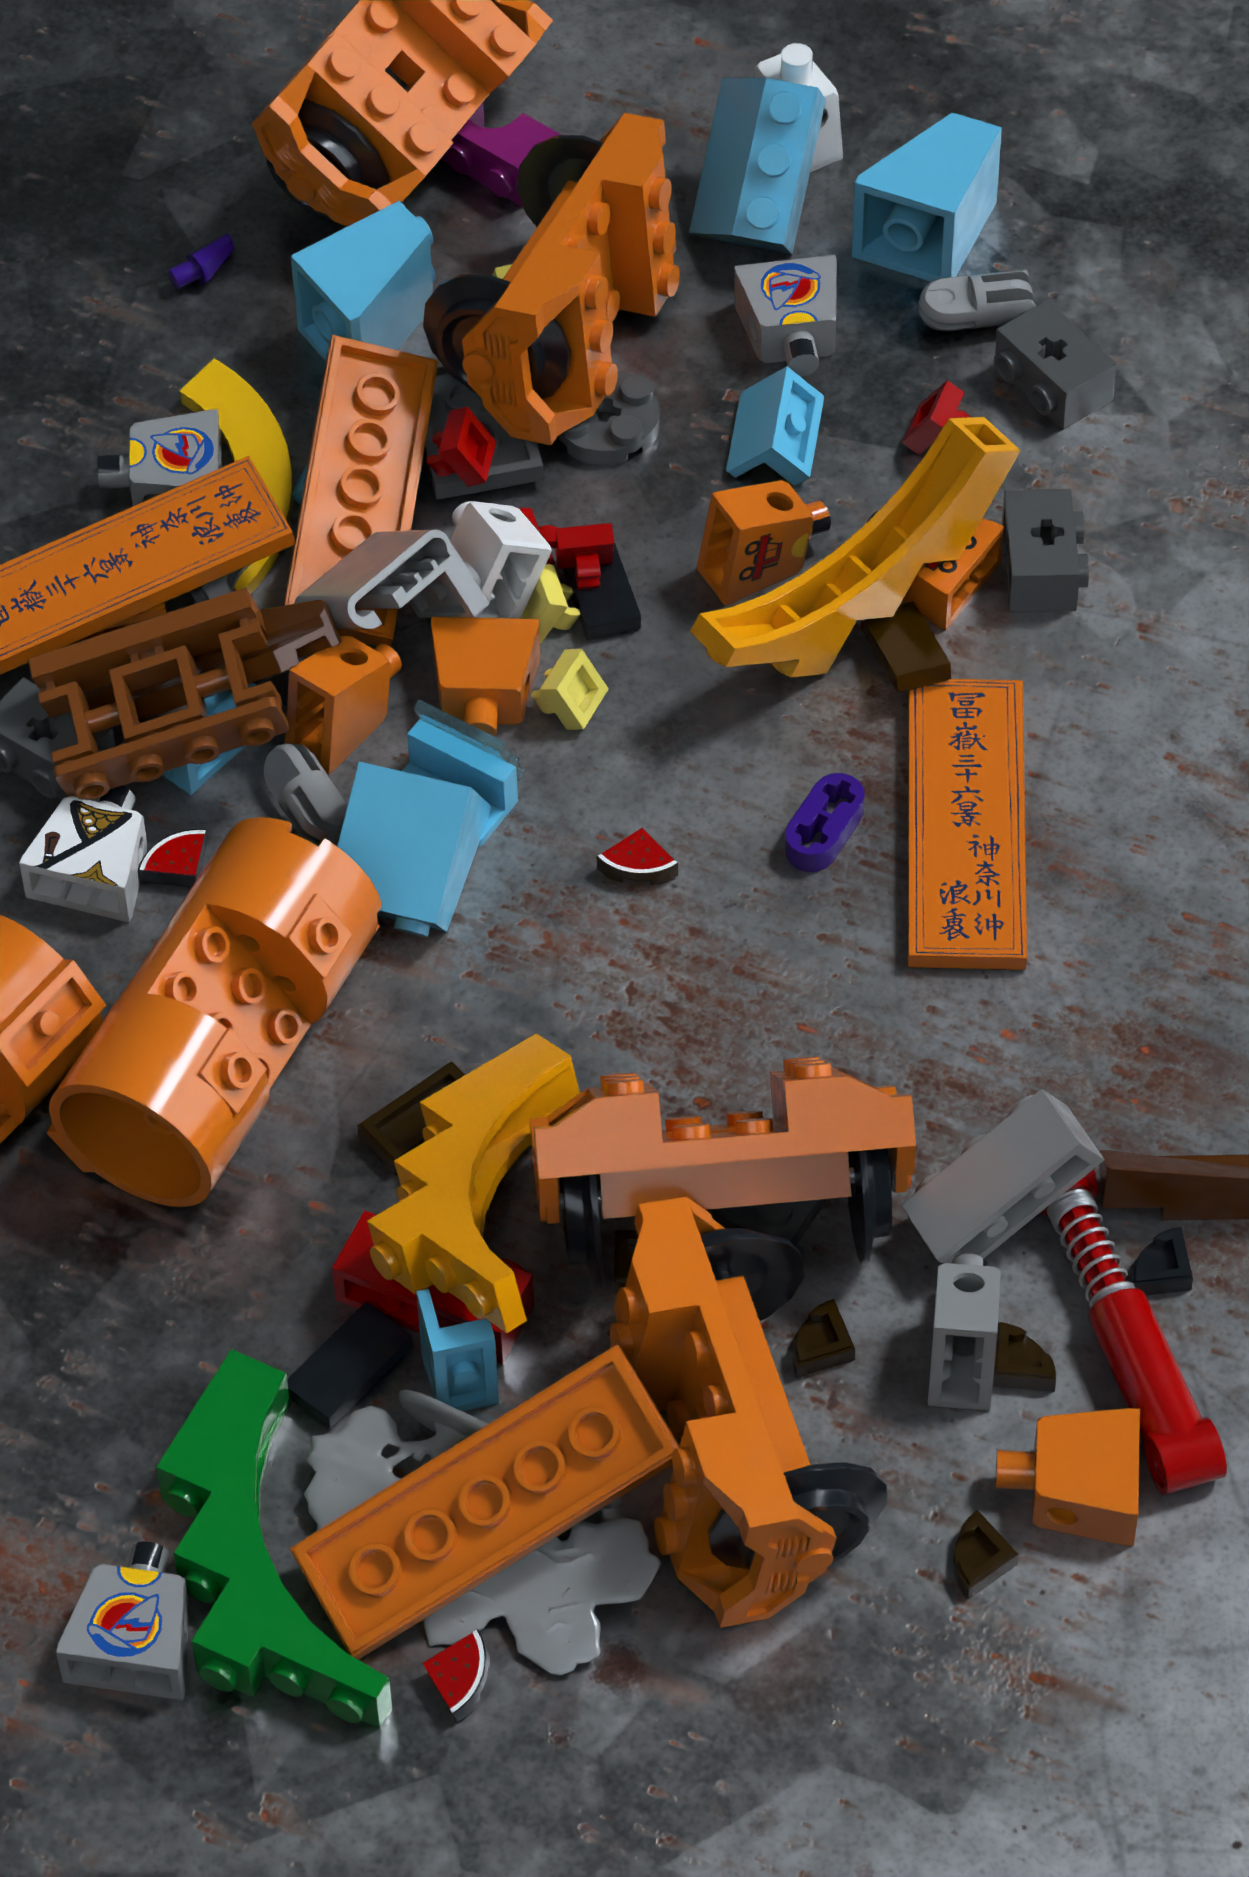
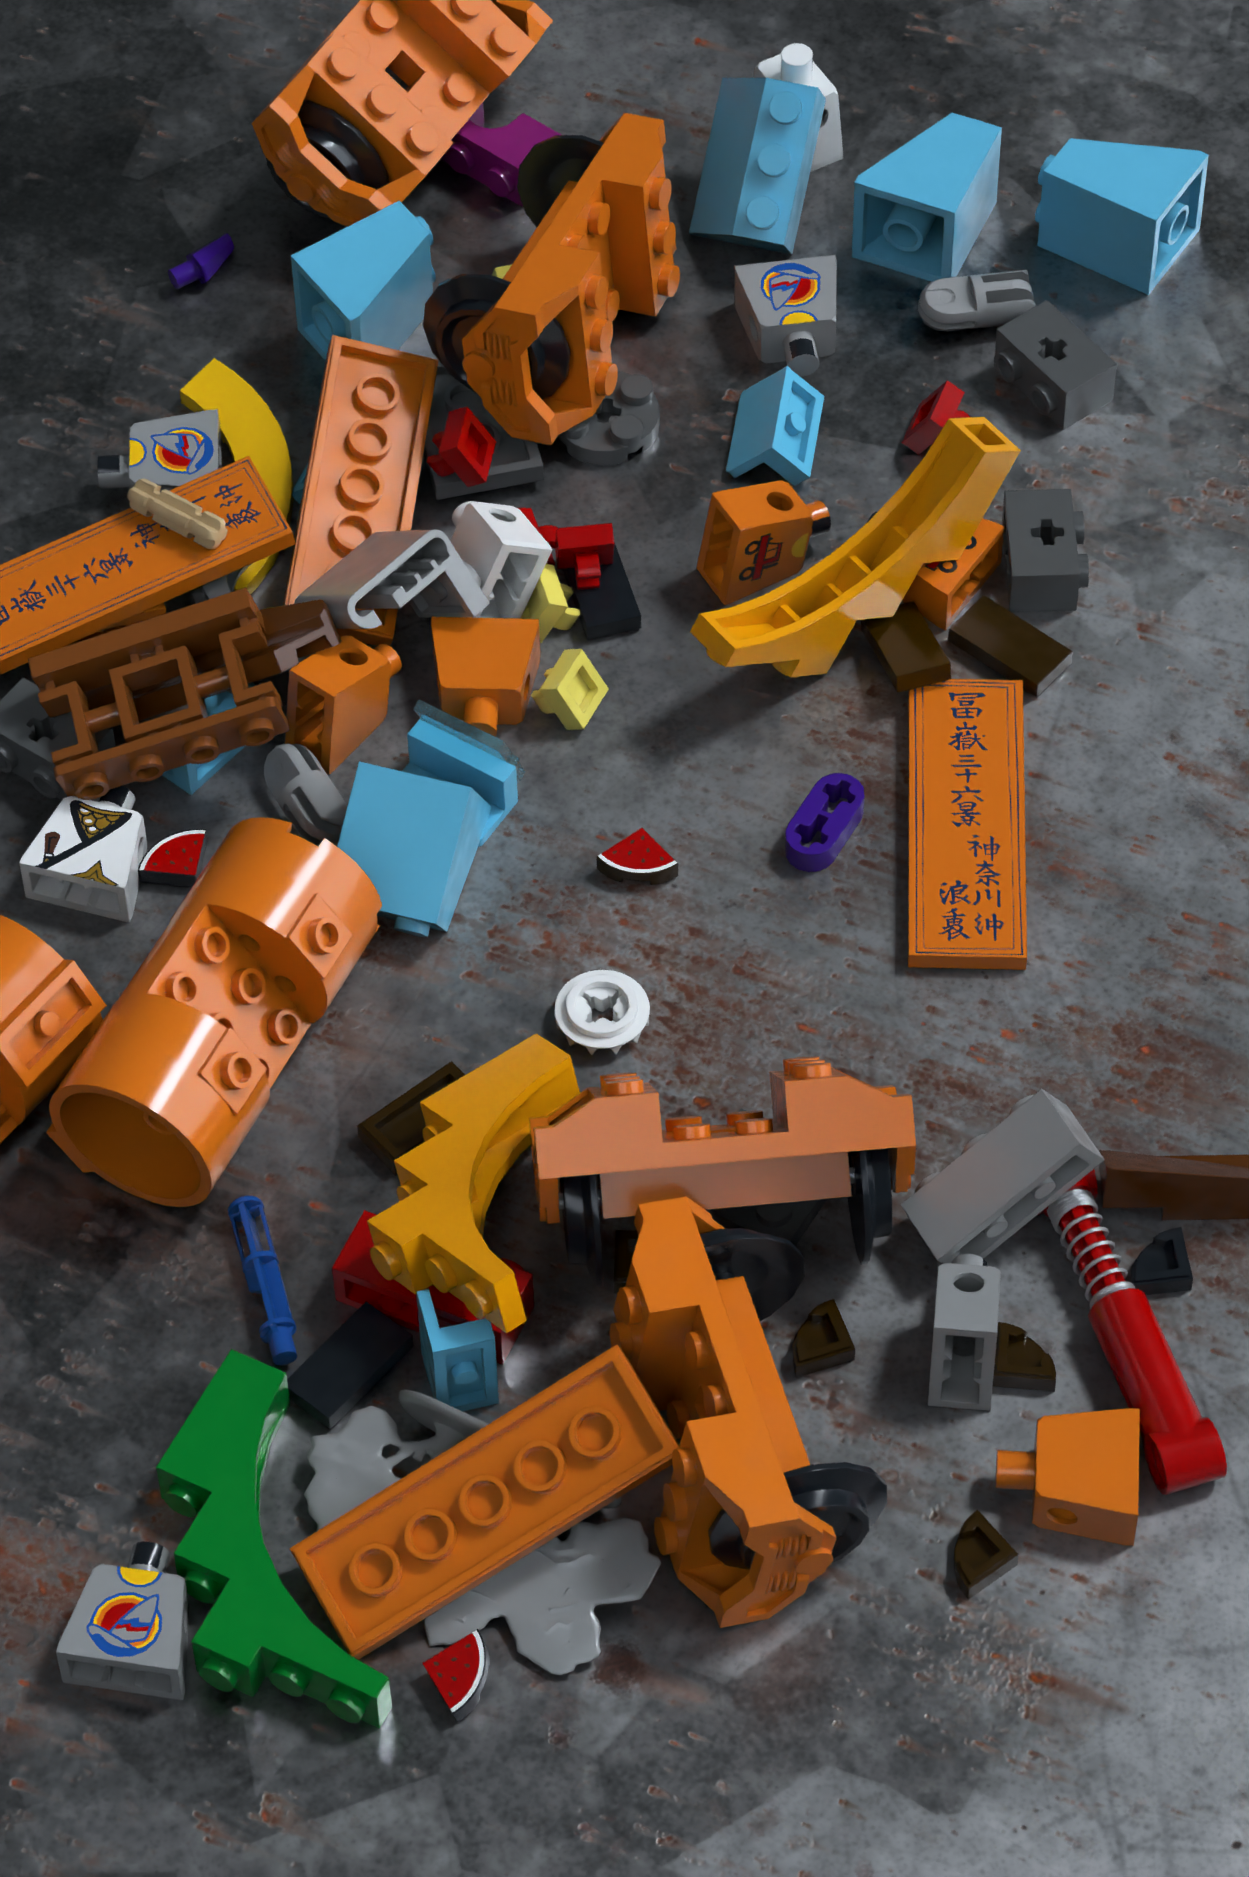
(177, 513): none -> tan axle
(265, 1278): none -> blue piece
(600, 991): none -> white gear
(1010, 645): none -> dark brown tile
(1121, 207): none -> medium azure slope

